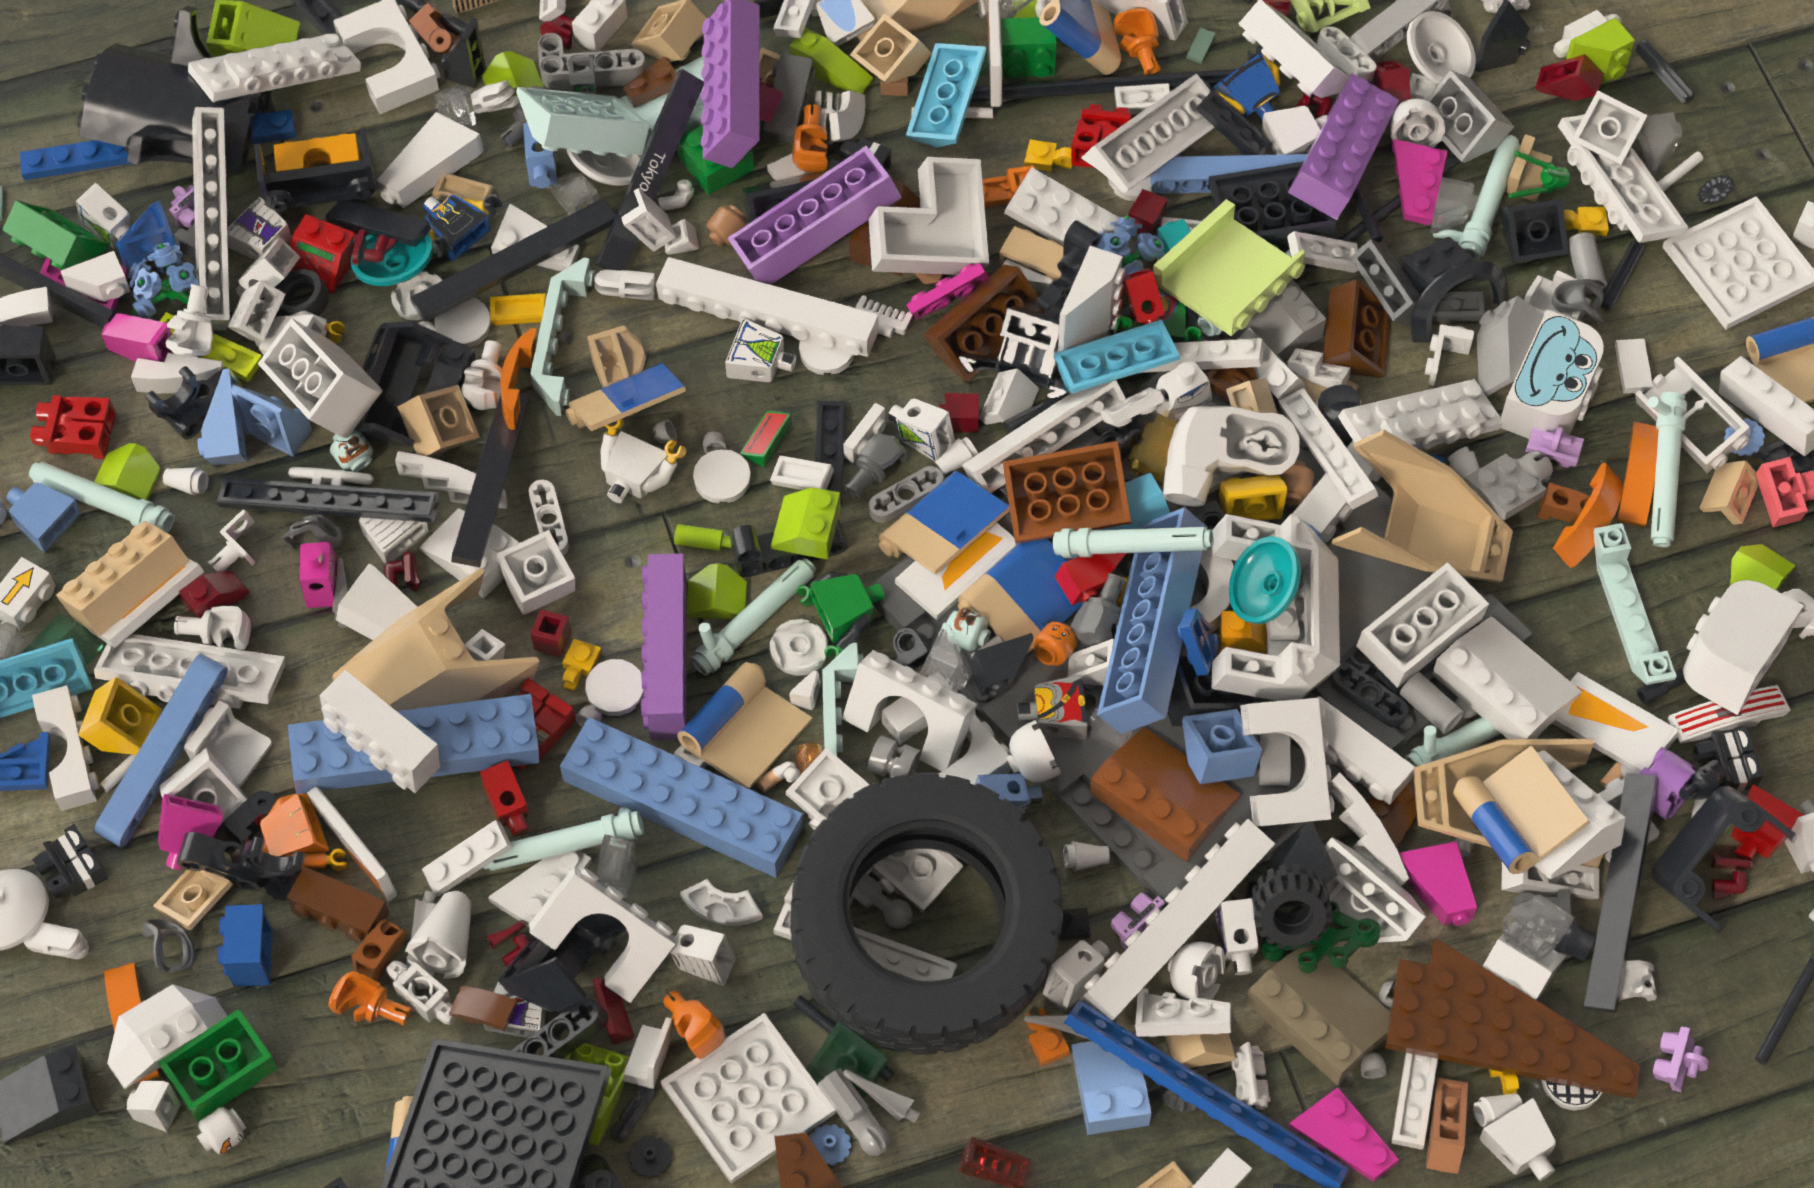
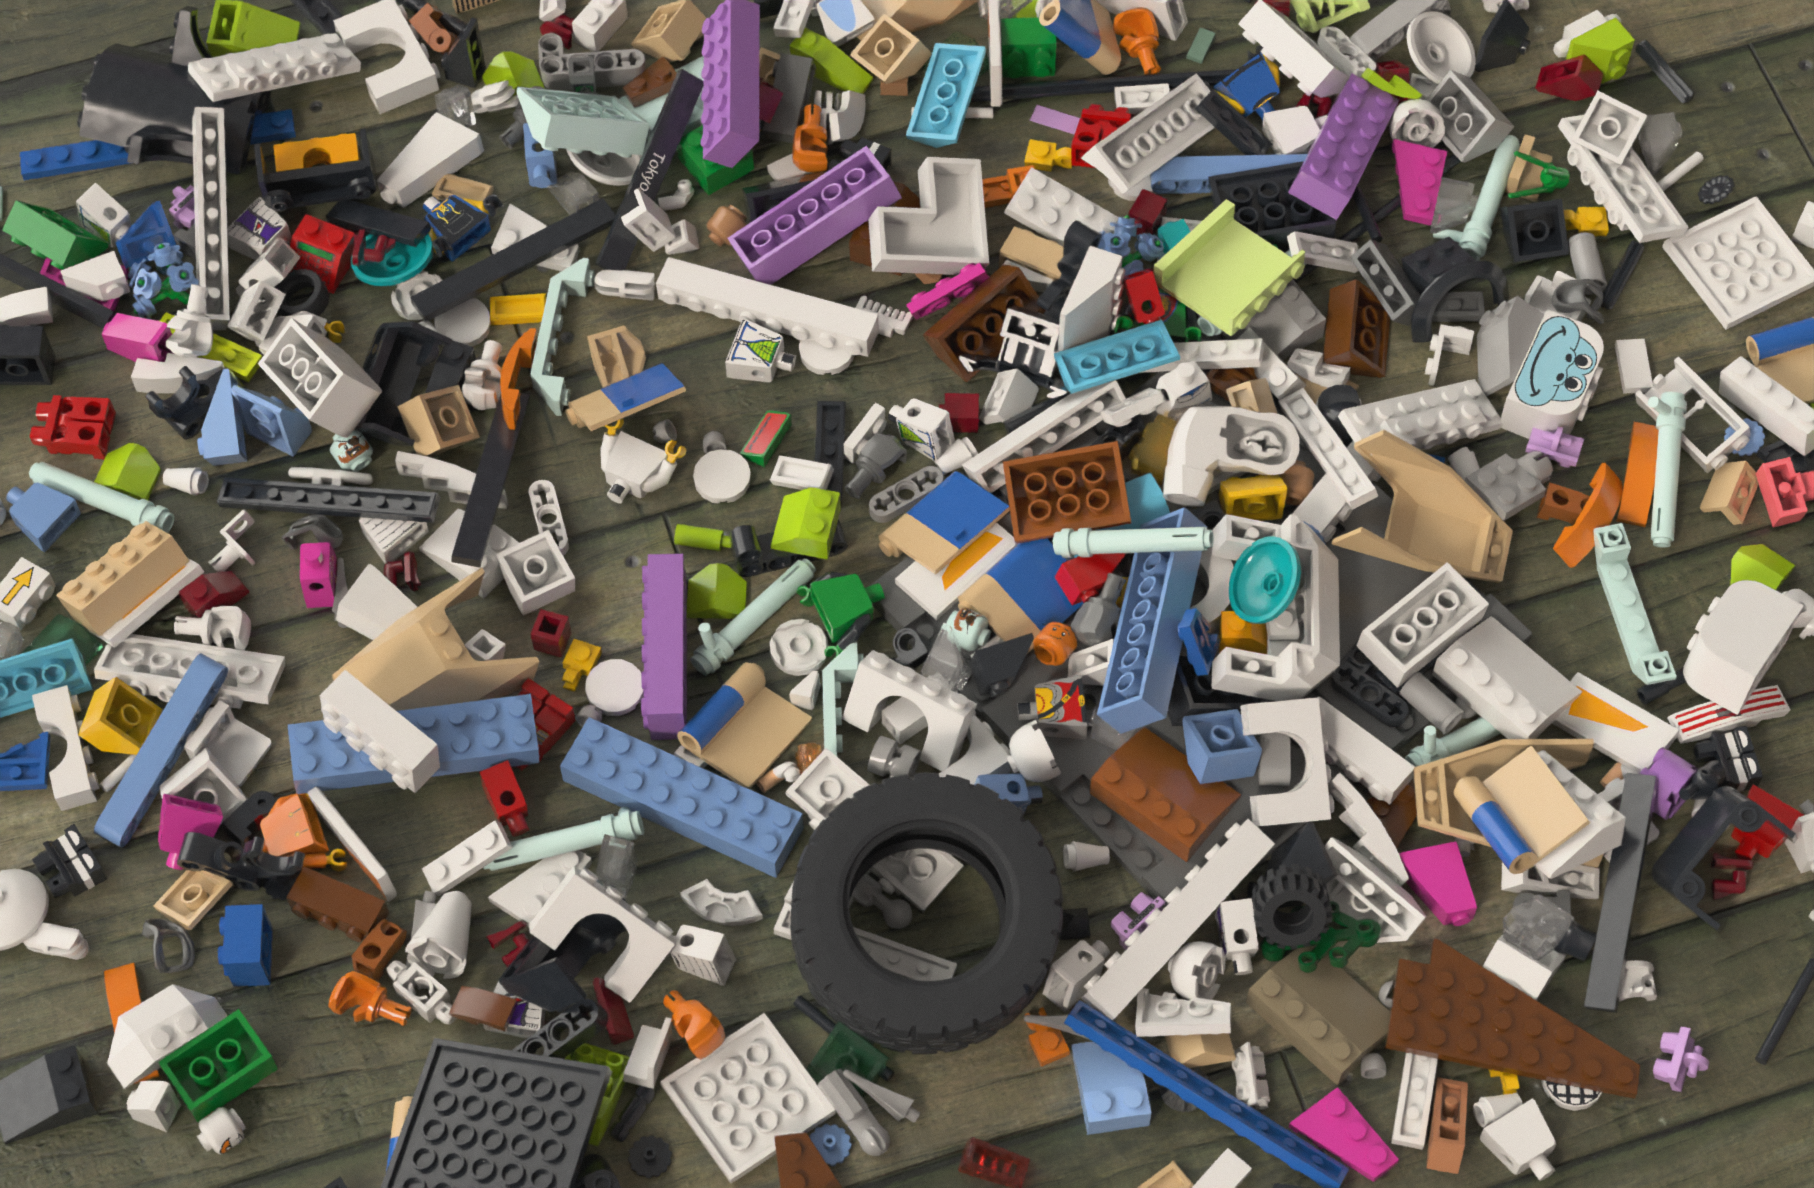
(1055, 119): none -> lavender sticker
(1396, 85): none -> lime slope

